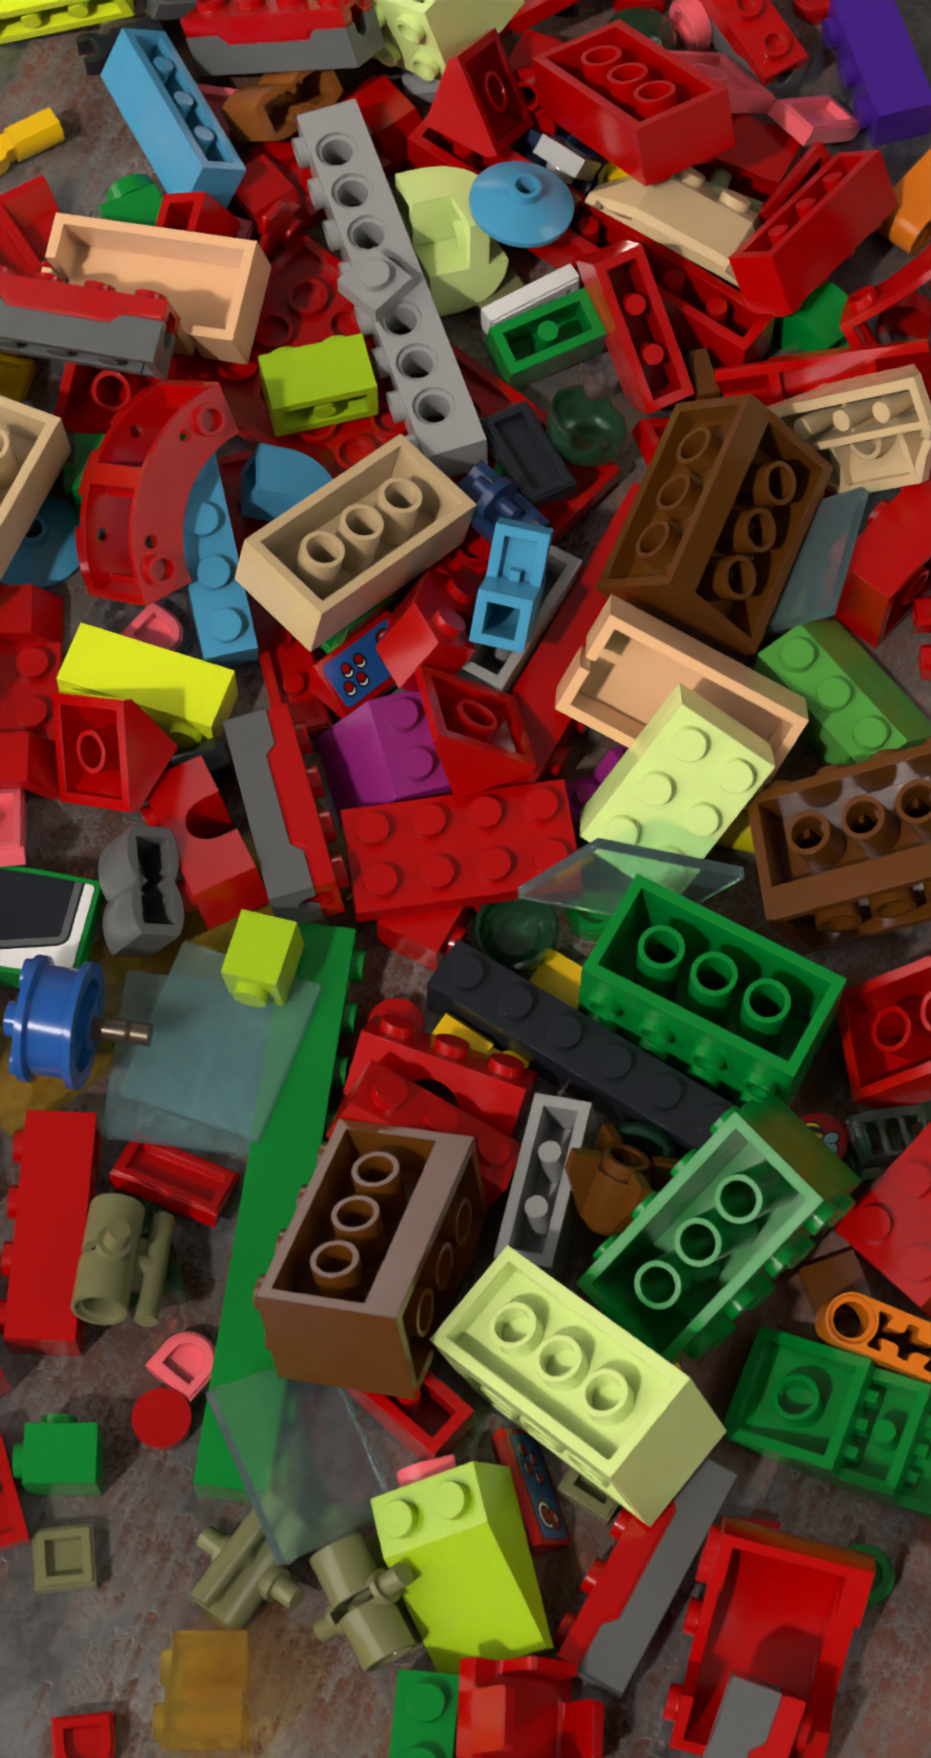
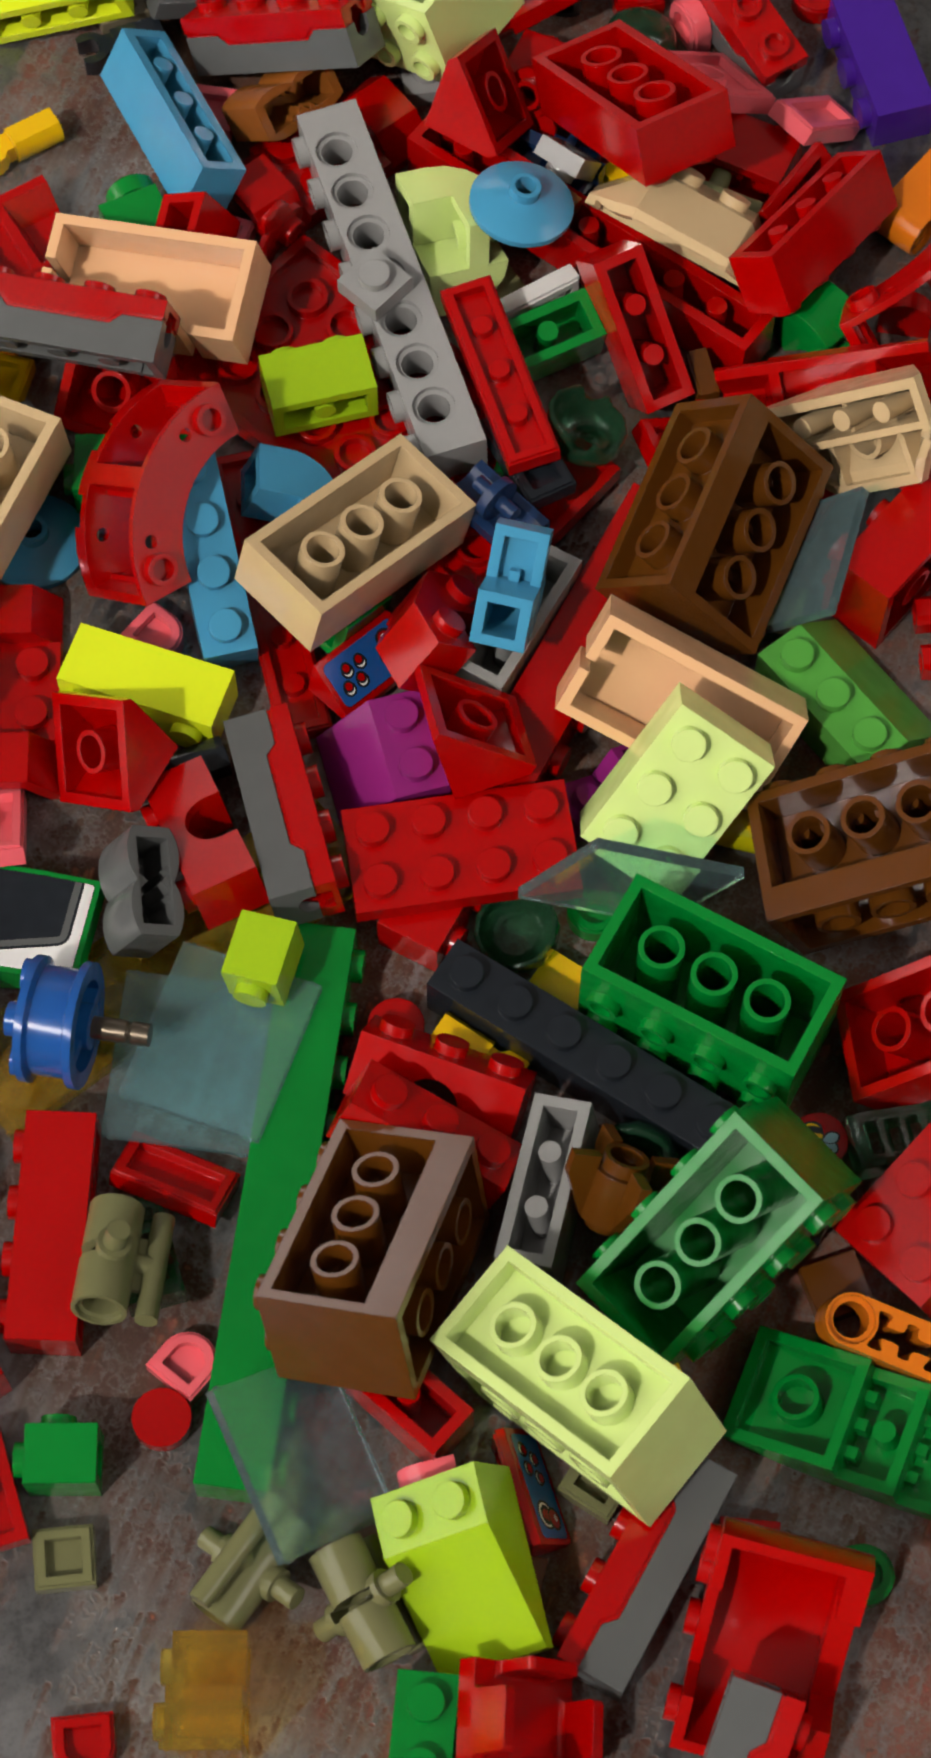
(500, 375): none -> red tile

